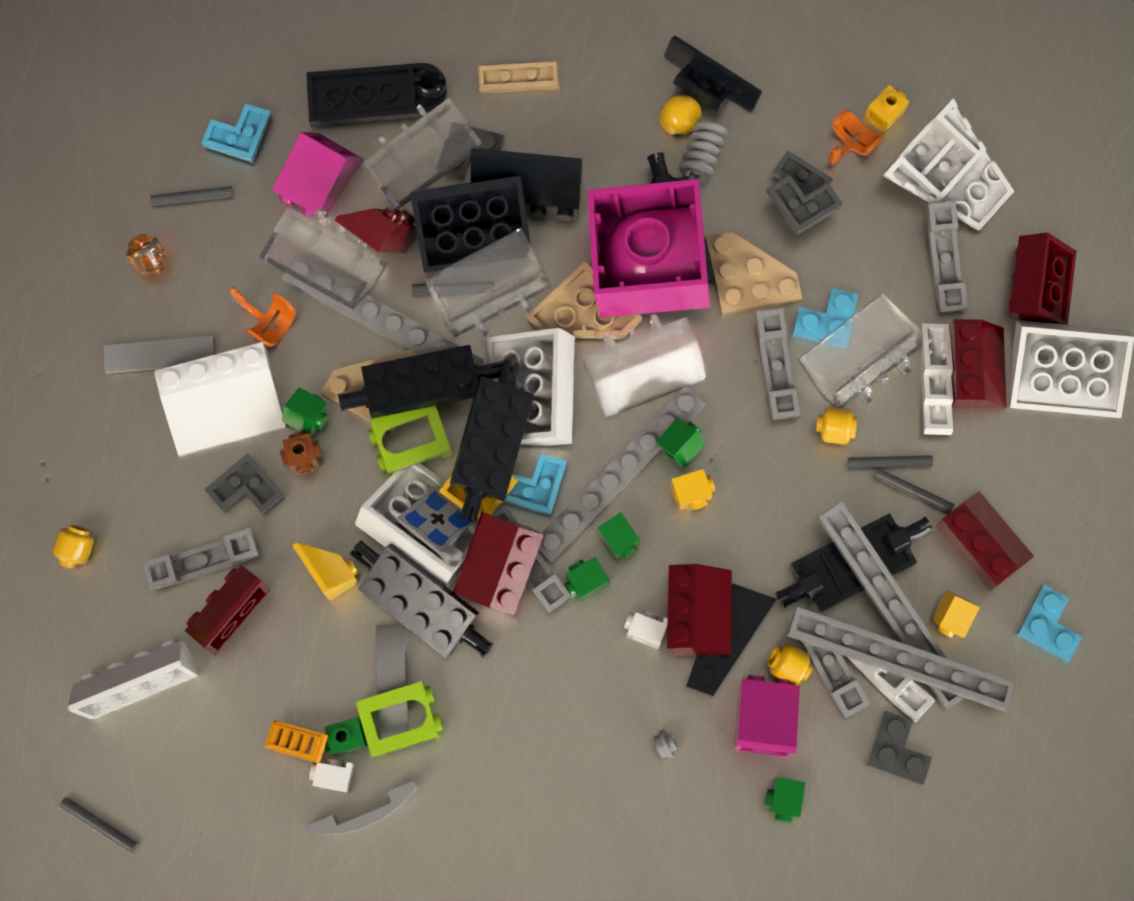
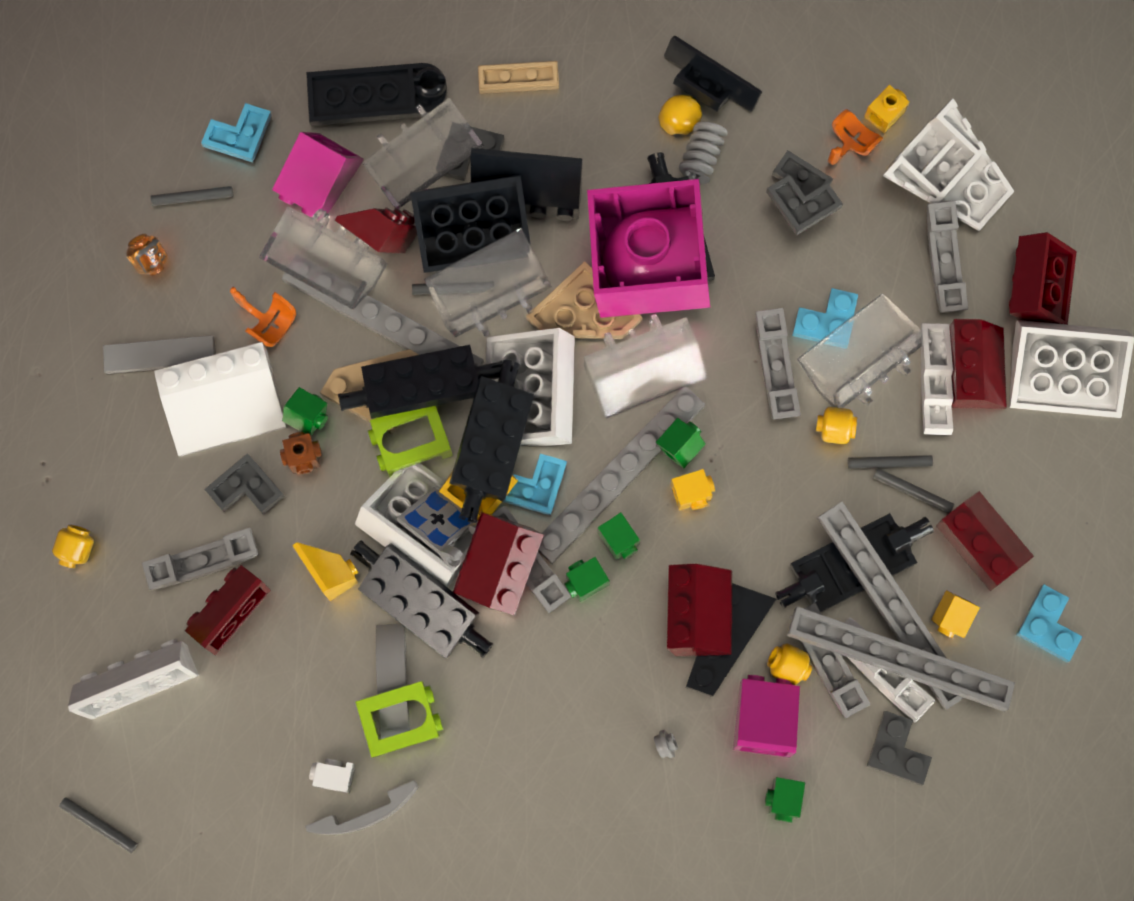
(280, 736): light orange slope -> none
(345, 737): green brick -> none
(646, 628): white brick -> none
(748, 276): tan plate -> none

